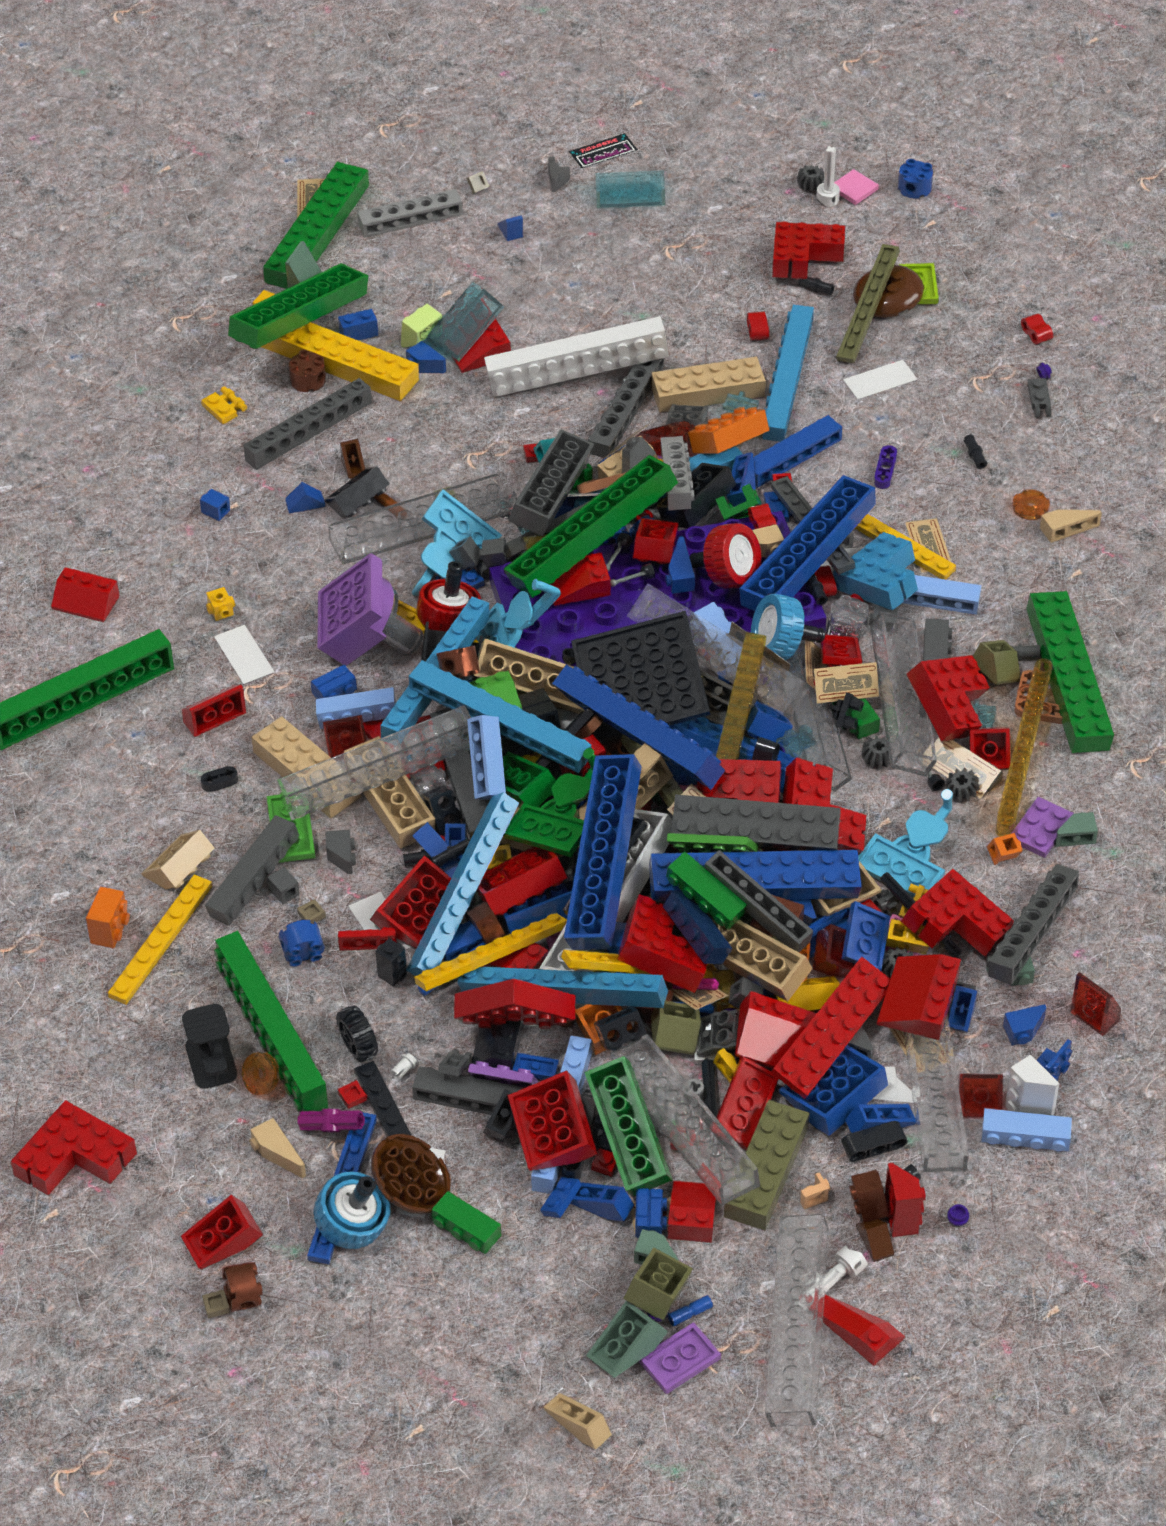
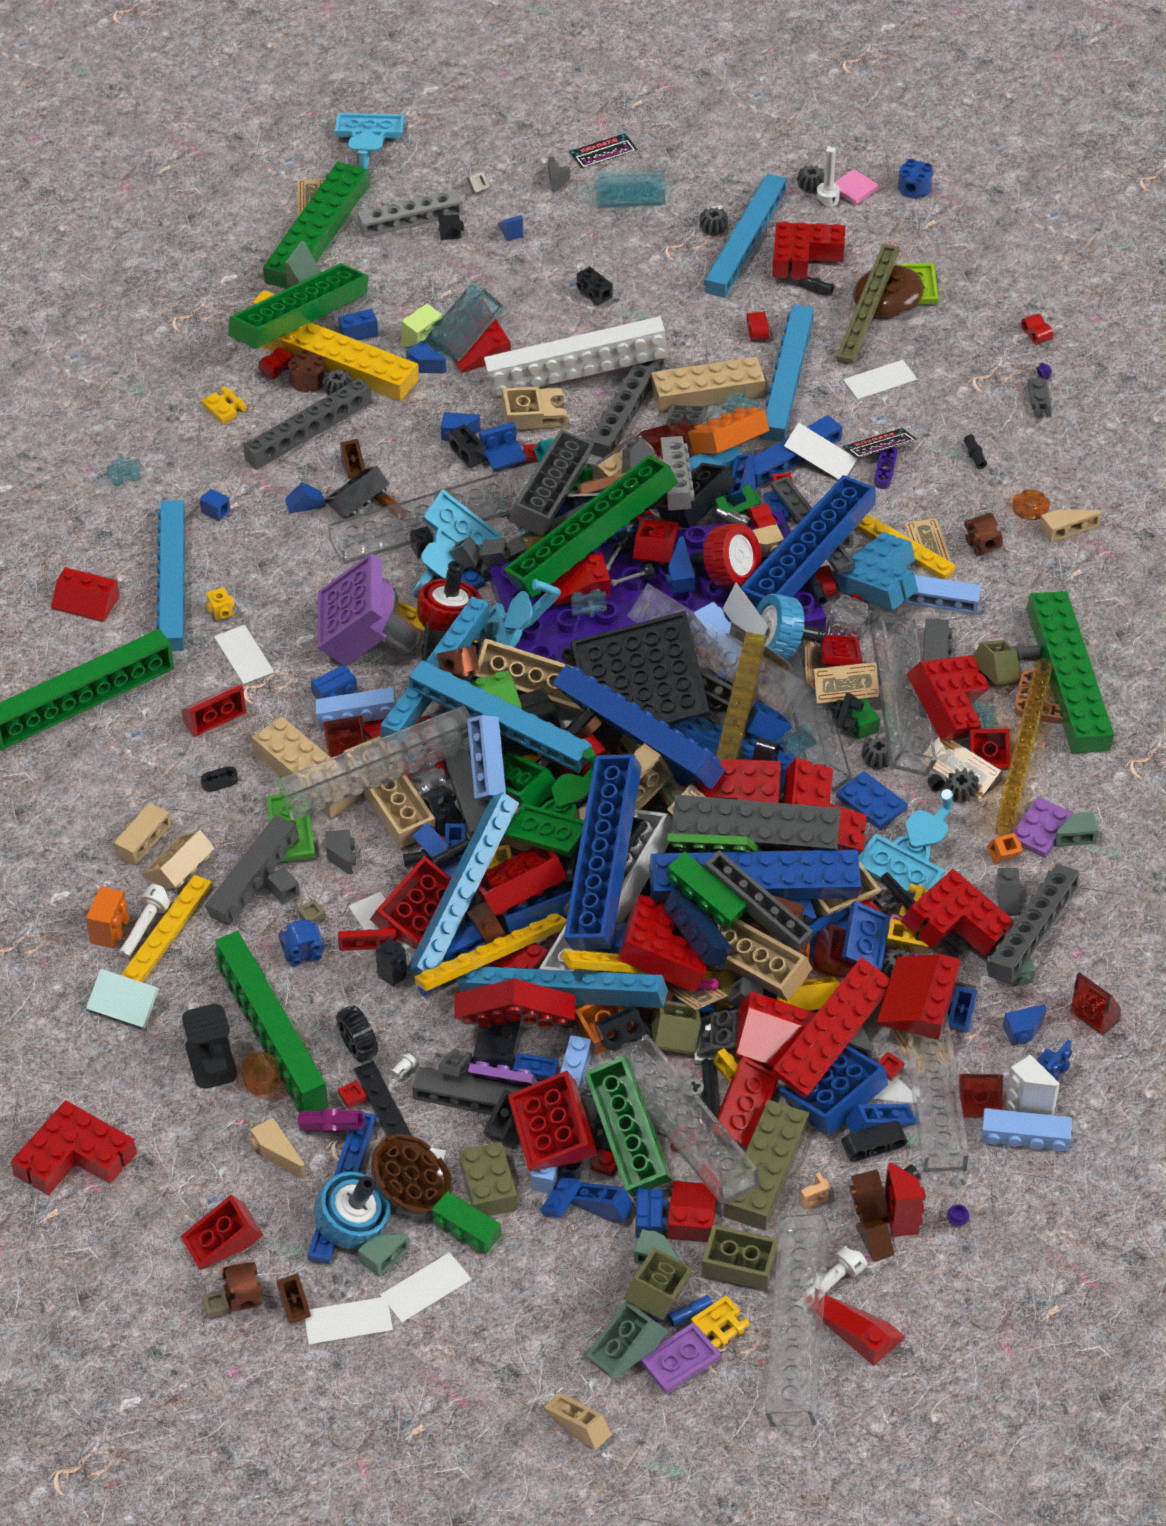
(122, 998): none -> light aqua tile
(123, 467): none -> clear light blue hips
(142, 833): none -> tan brick
(154, 903): none -> white piece
(171, 572): none -> dark azure brick
(275, 362): none -> red axle
(293, 1298): none -> reddish brown slope
(336, 380): none -> dark grey gear
(348, 1320): none -> white sticker
(368, 132): none -> medium azure plate
(382, 1251): none -> sand green slope
(420, 539): none -> black brick
(426, 1287): none -> white sticker
(450, 227): none -> black brick
(453, 420): none -> blue slope
(467, 445): none -> black brick
(488, 1179): none -> olive brick
(502, 447): none -> blue bracket
(534, 407): none -> tan brick
(588, 603): none -> clear light blue hips
(594, 285): none -> black brick
(713, 220): none -> dark grey gear
(717, 1316): none -> yellow plate
(734, 517): none -> dark grey piece
(739, 1257): none -> olive brick
(743, 613): none -> white sticker
(745, 235): none -> dark azure brick
(820, 451): none -> white sticker
(873, 799): none -> blue plate
(879, 442): none -> black sticker
(892, 1065): none -> red plate
(983, 534): none -> copper brick
(1008, 890): none -> dark grey slope

